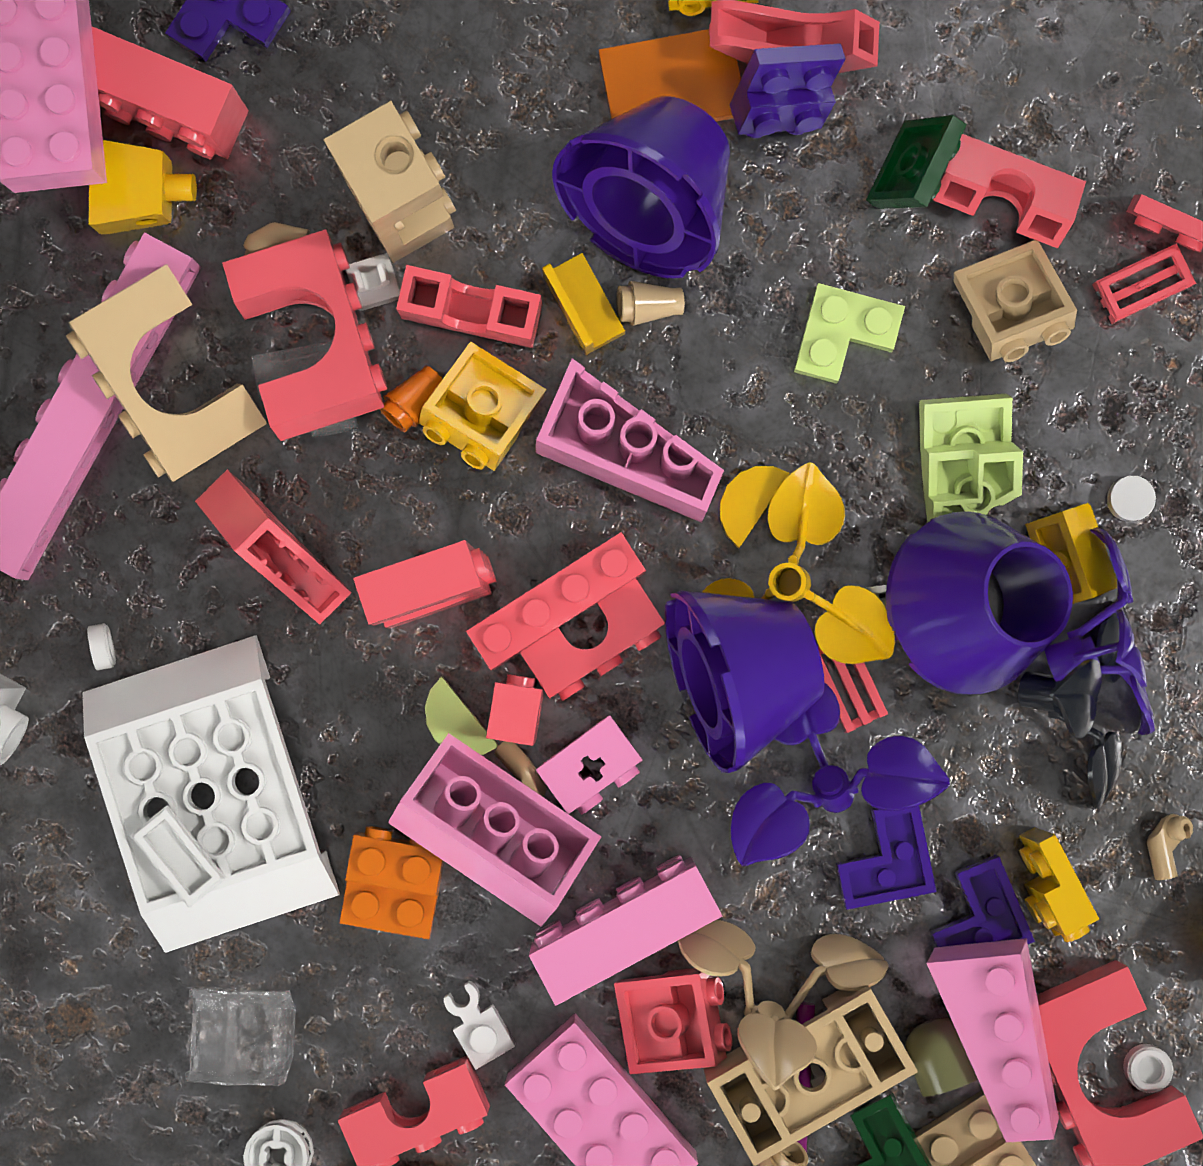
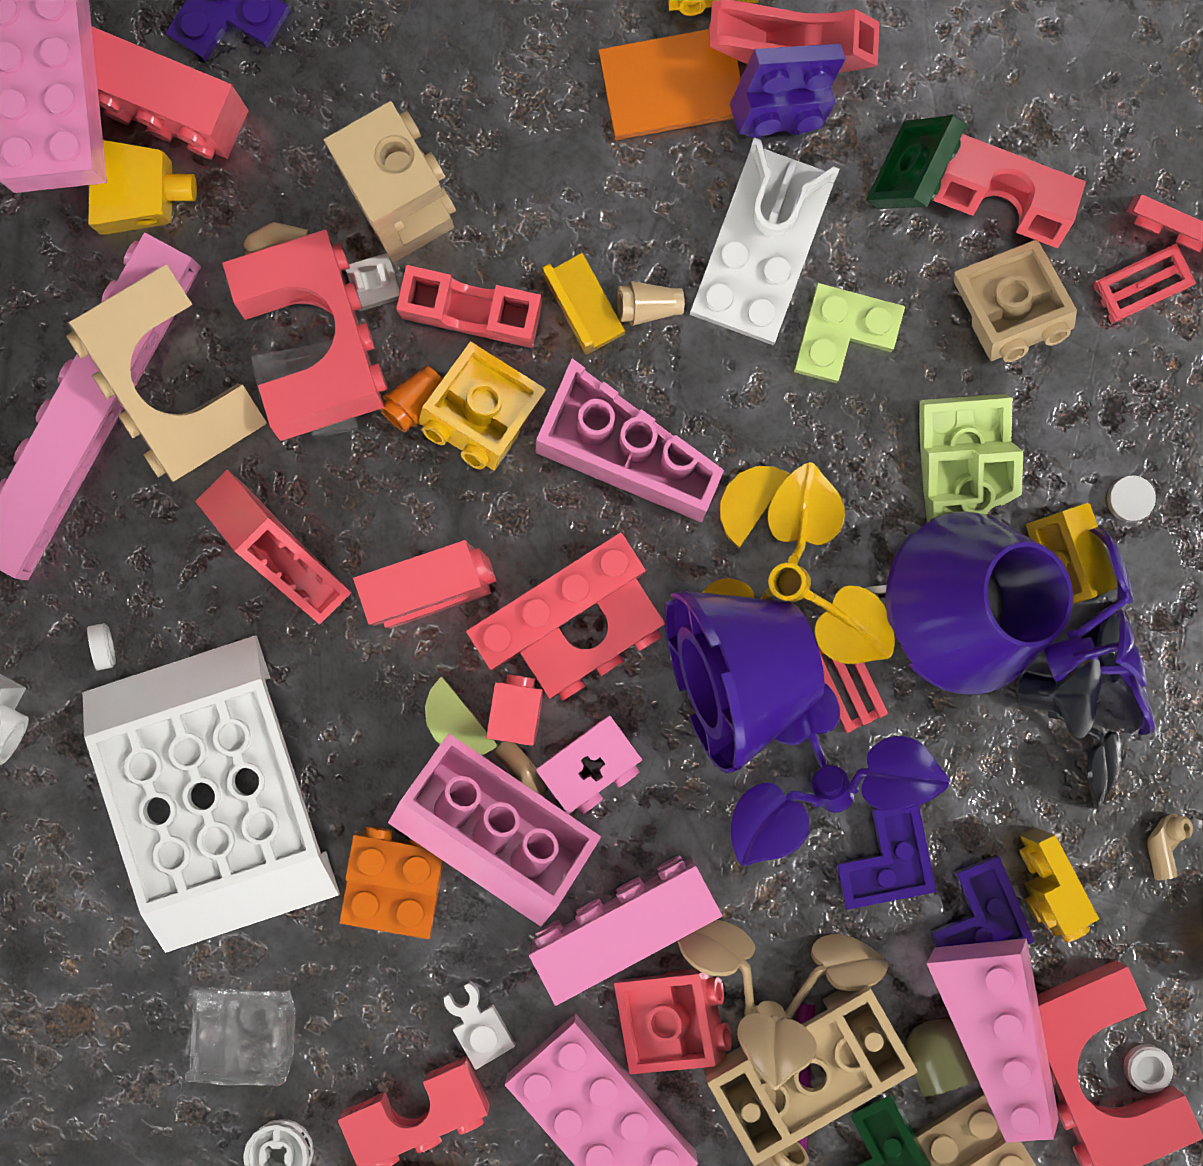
(178, 856): white tile -> none
(649, 186): dark purple cone -> none
(763, 244): none -> white plate

